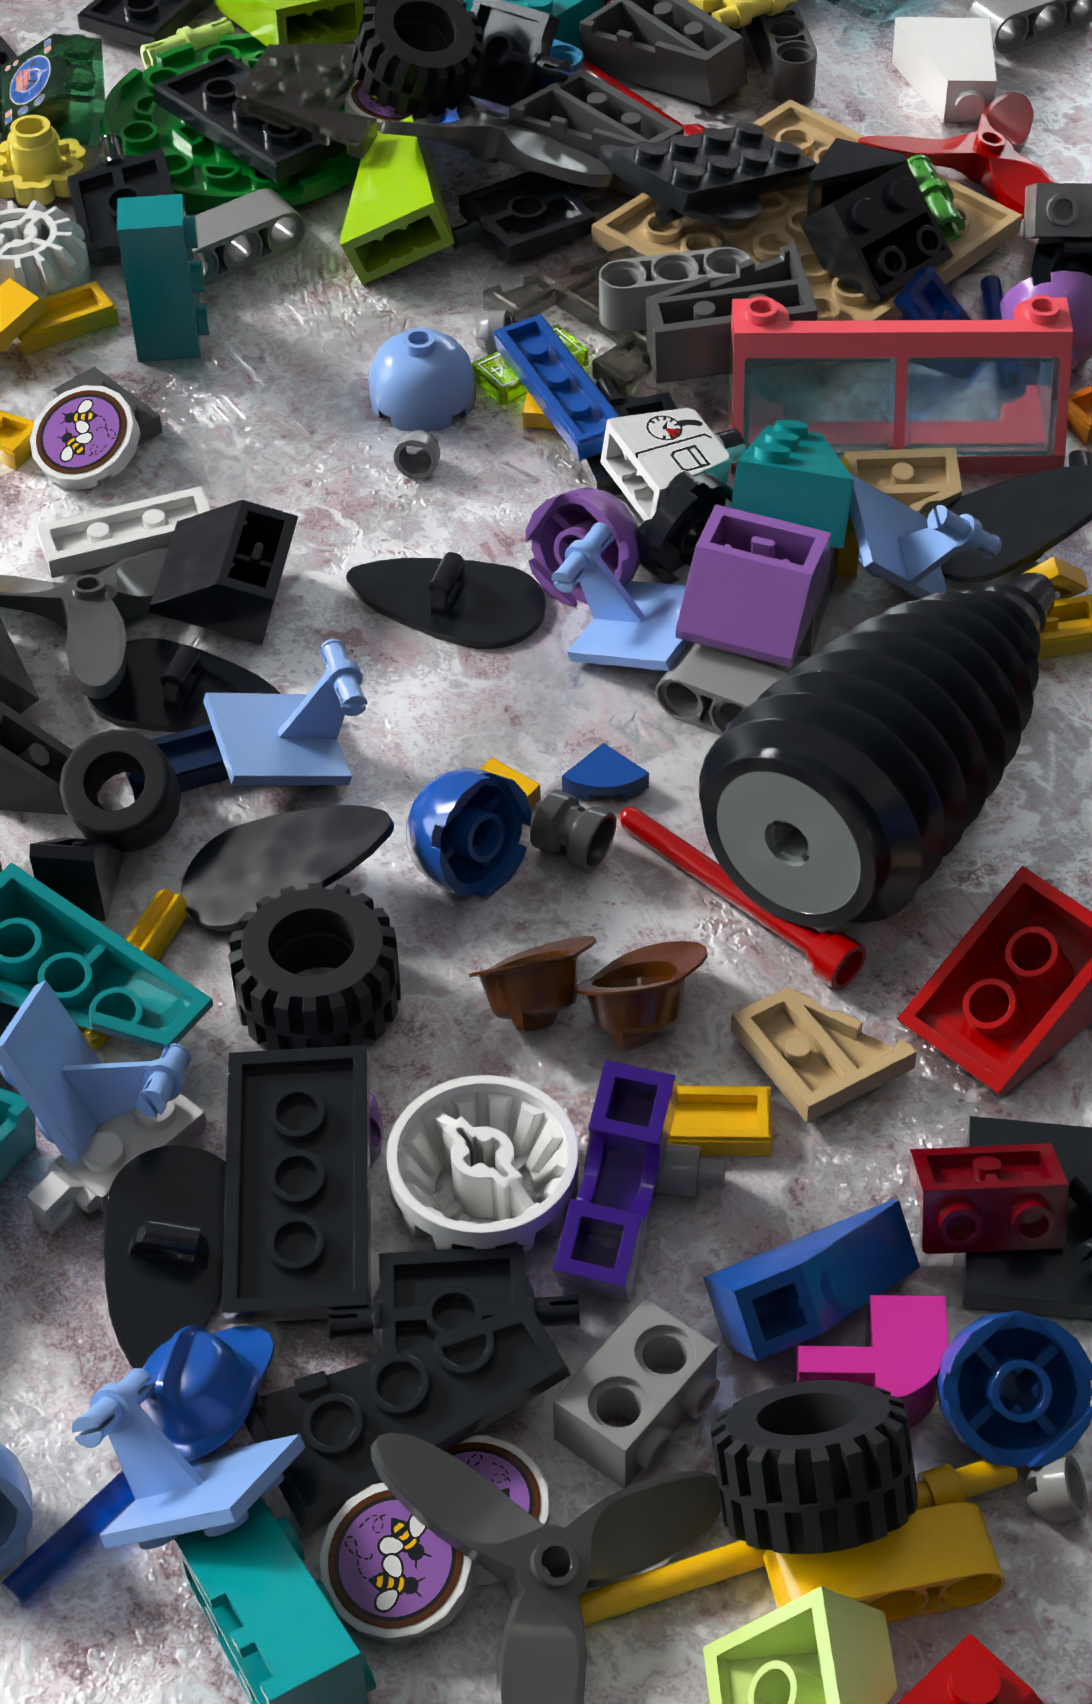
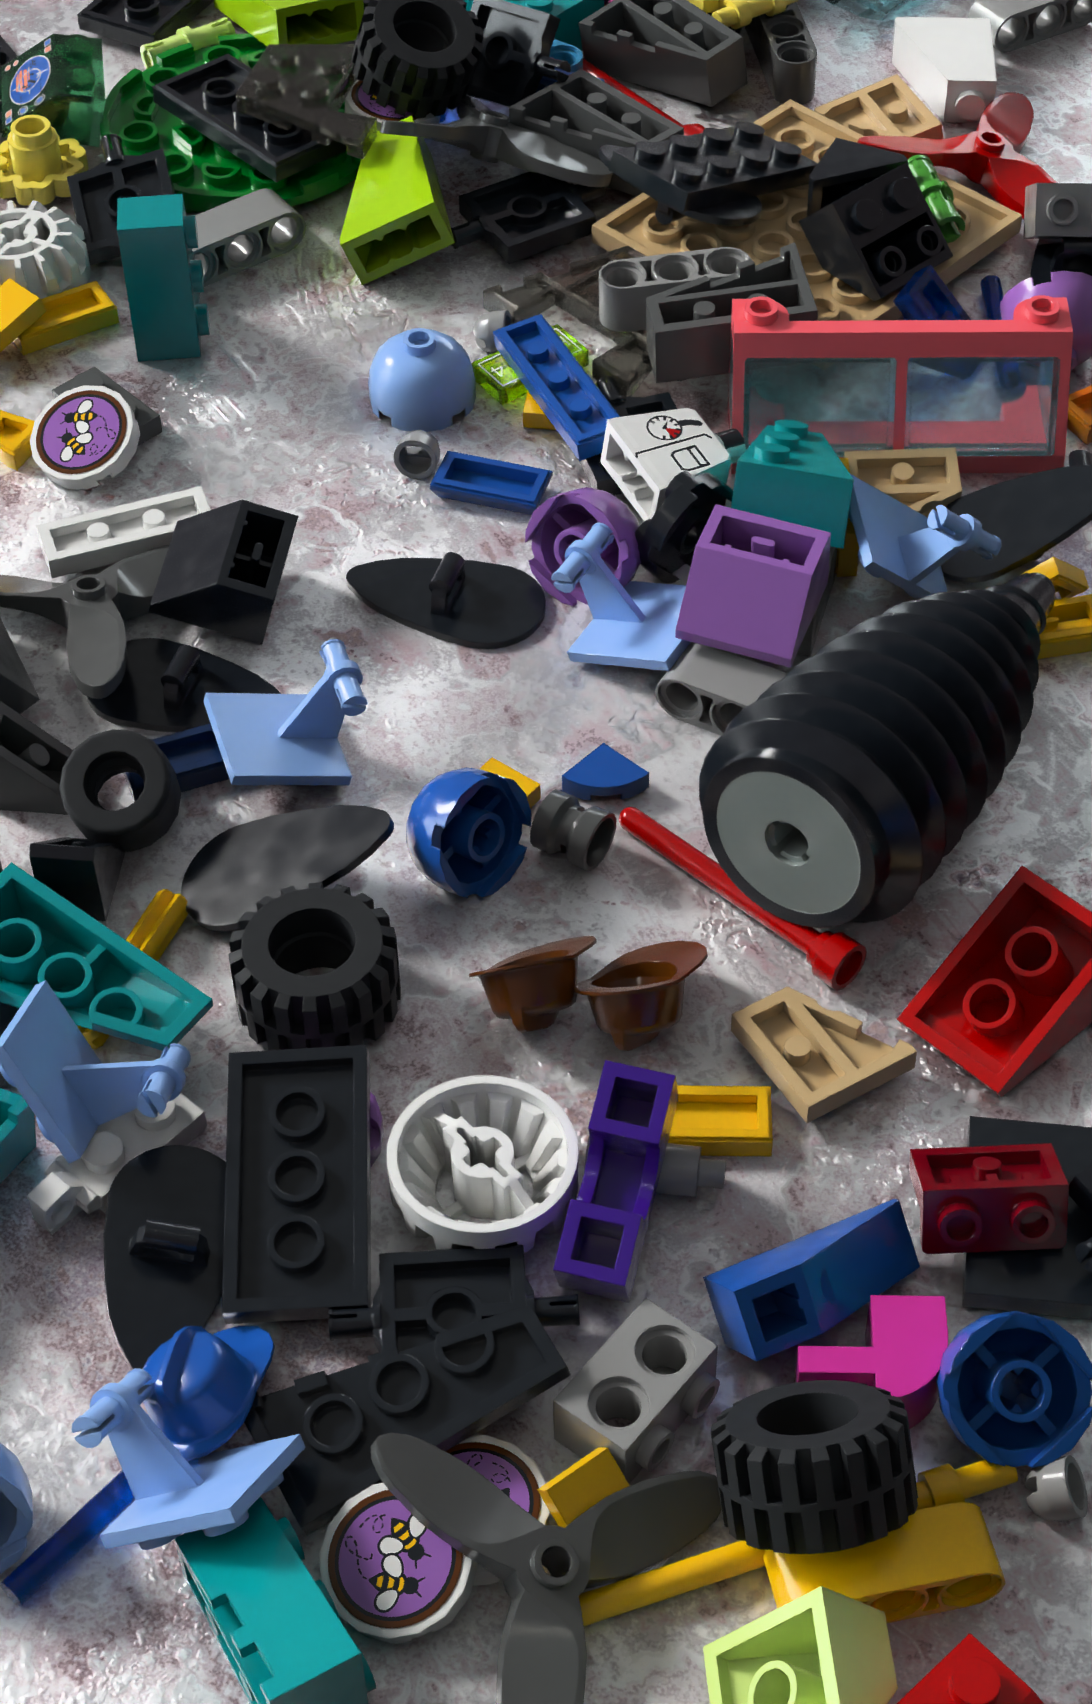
(490, 482): none -> blue tile
(582, 1486): none -> yellow tile
(884, 110): none -> tan wing

